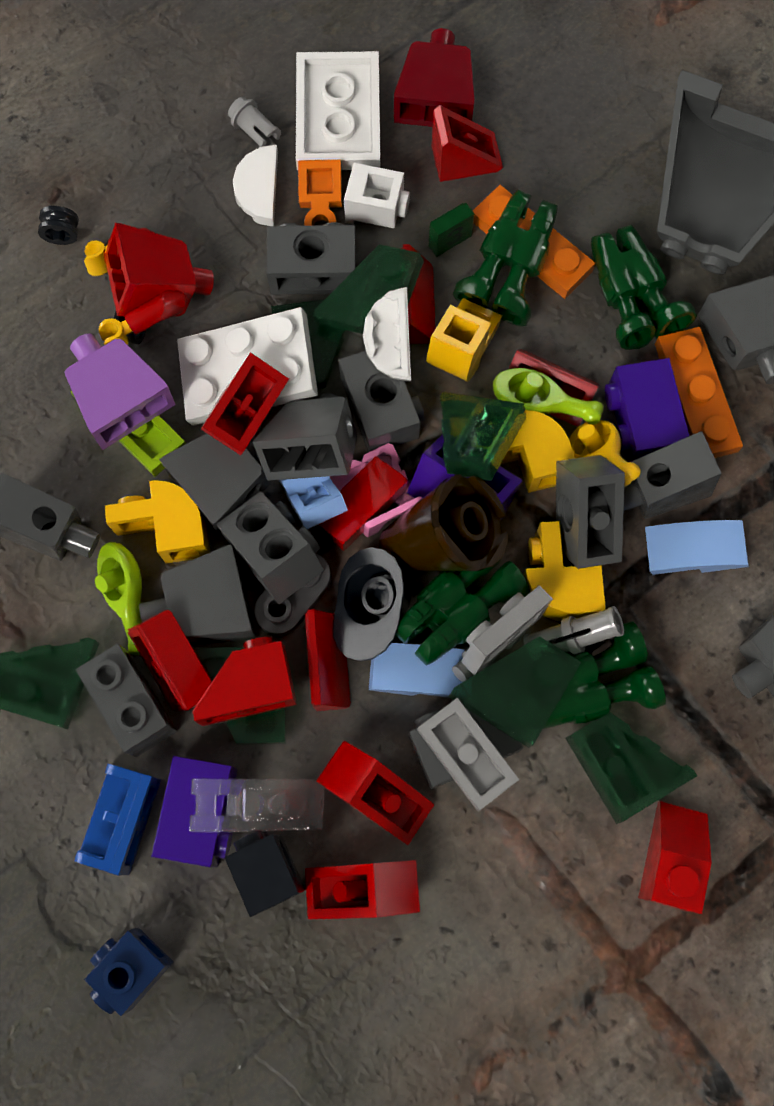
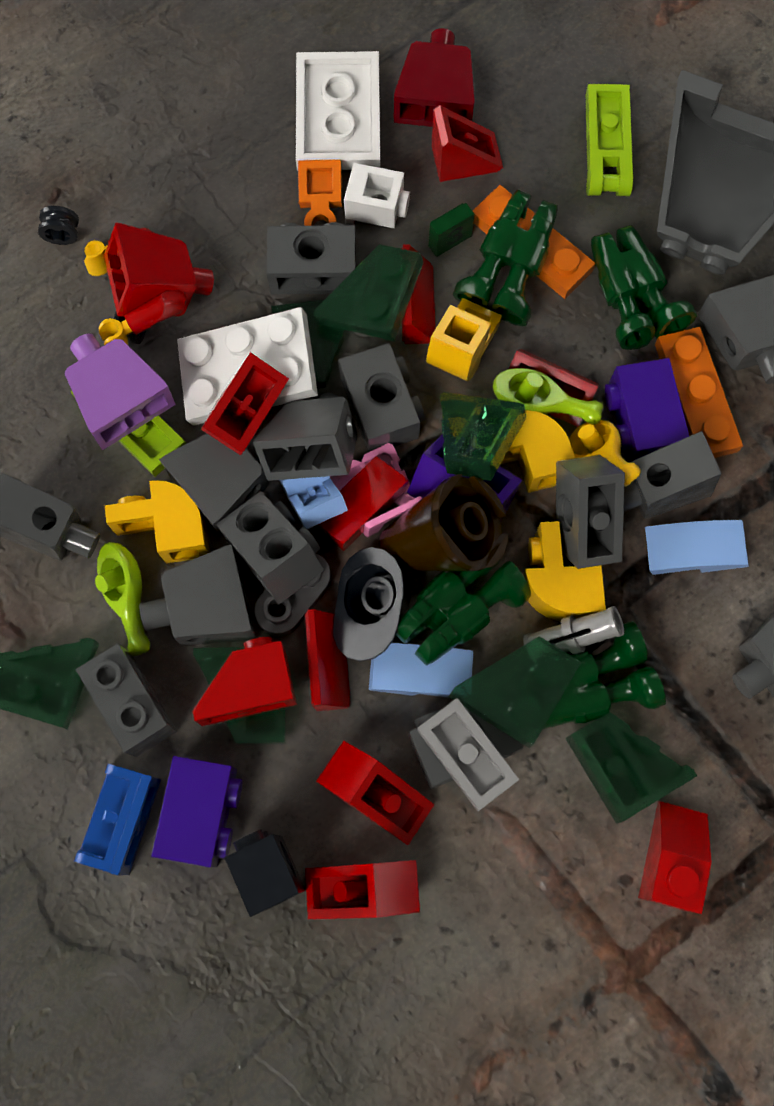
(126, 971): dark blue brick -> none
(170, 660): red slope -> none
(248, 118): light grey pin -> none
(256, 184): white tile -> none
(257, 805): clear plate -> none
(388, 335): white tile -> none
(490, 640): light grey plate -> none
(609, 139): none -> lime plate

